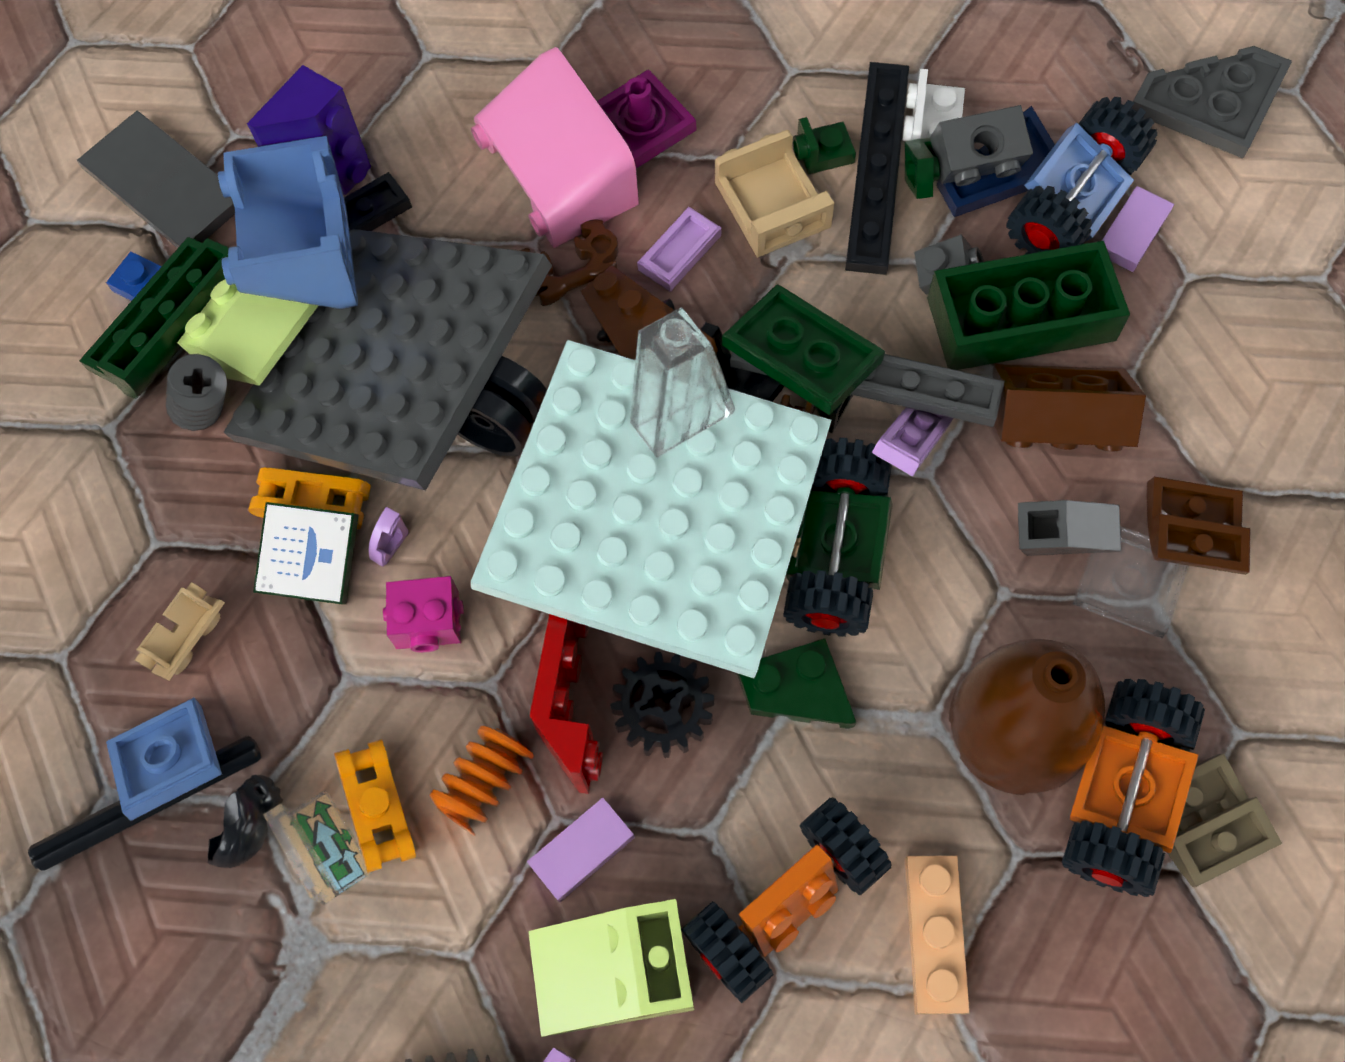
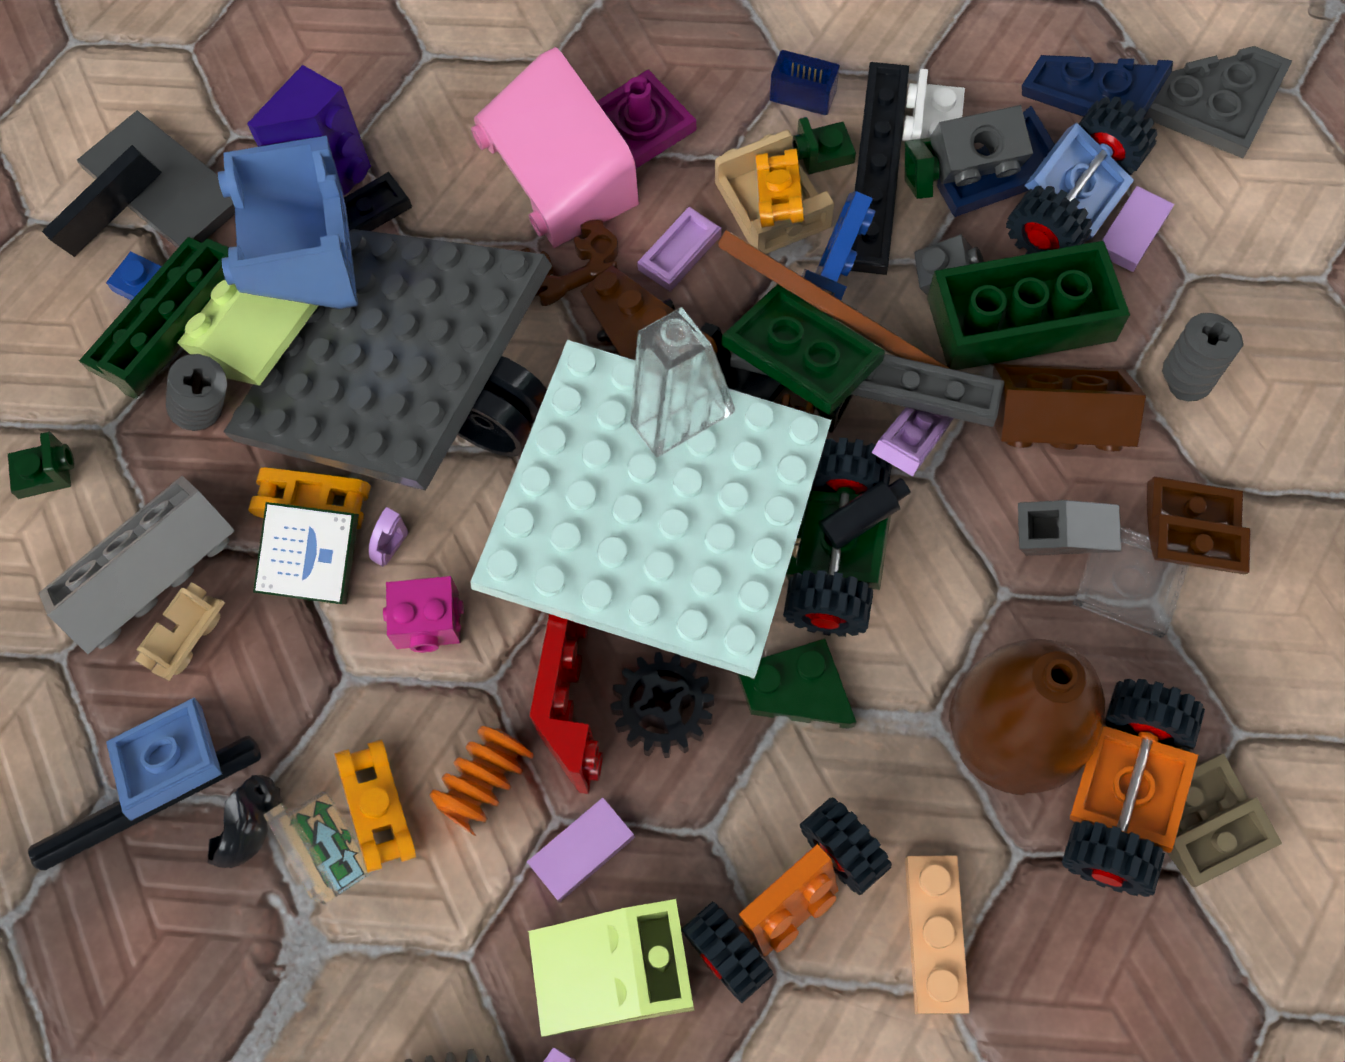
(40, 467): none -> dark green bracket
(102, 201): none -> black tile
(135, 565): none -> light grey slope
(779, 188): none -> light orange plate
(804, 82): none -> clear blue piece
(822, 299): none -> dark orange tile
(838, 256): none -> blue plate
(863, 512): none -> black cylinder
(1078, 82): none -> dark blue wing
(1201, 356): none -> dark grey piece

